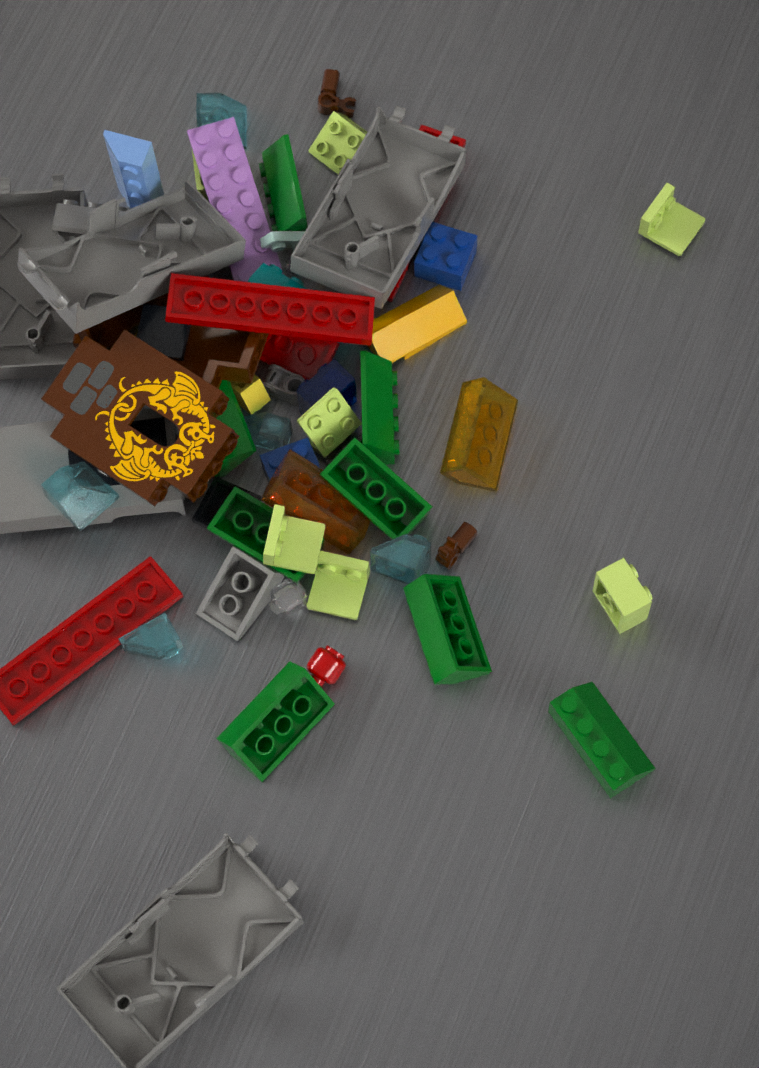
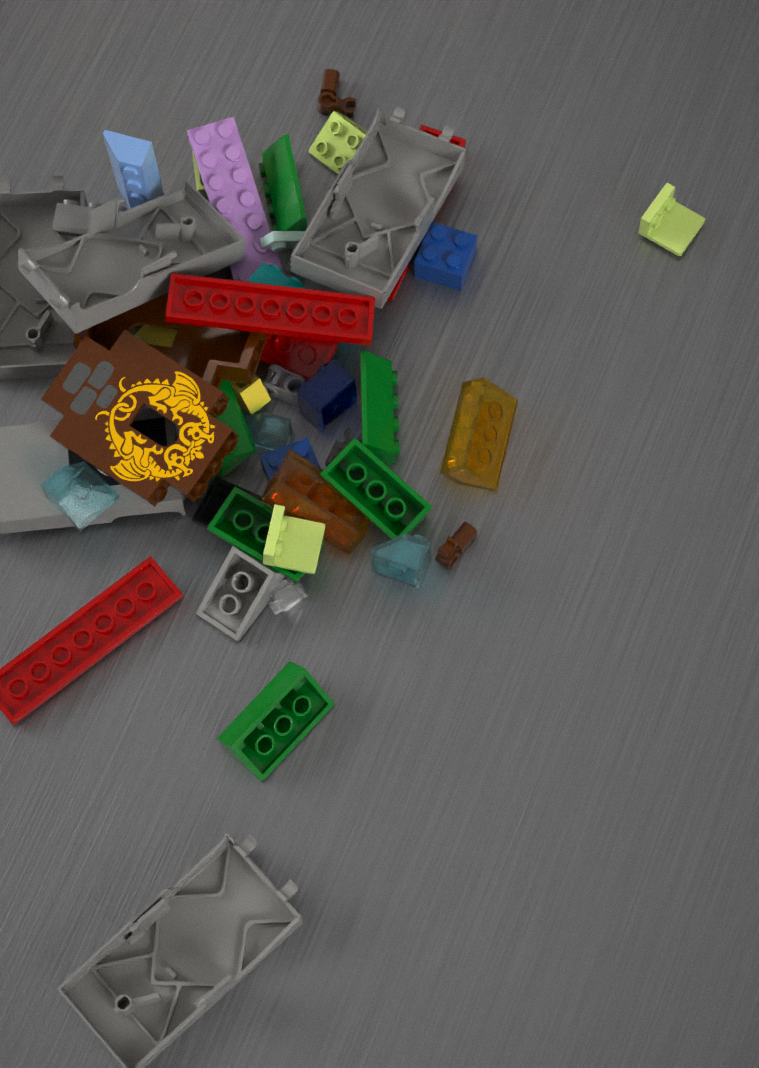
(153, 639): clear light blue slope -> none
(163, 336): black tile -> none
(218, 107): clear light blue slope -> none
(326, 665): red head -> none
(328, 422): yellowish green bracket -> none
(339, 585): yellowish green bracket -> none
(416, 324): yellow slope -> none
(446, 629): green slope -> none
(600, 738): green slope -> none
(622, 595): yellowish green brick -> none

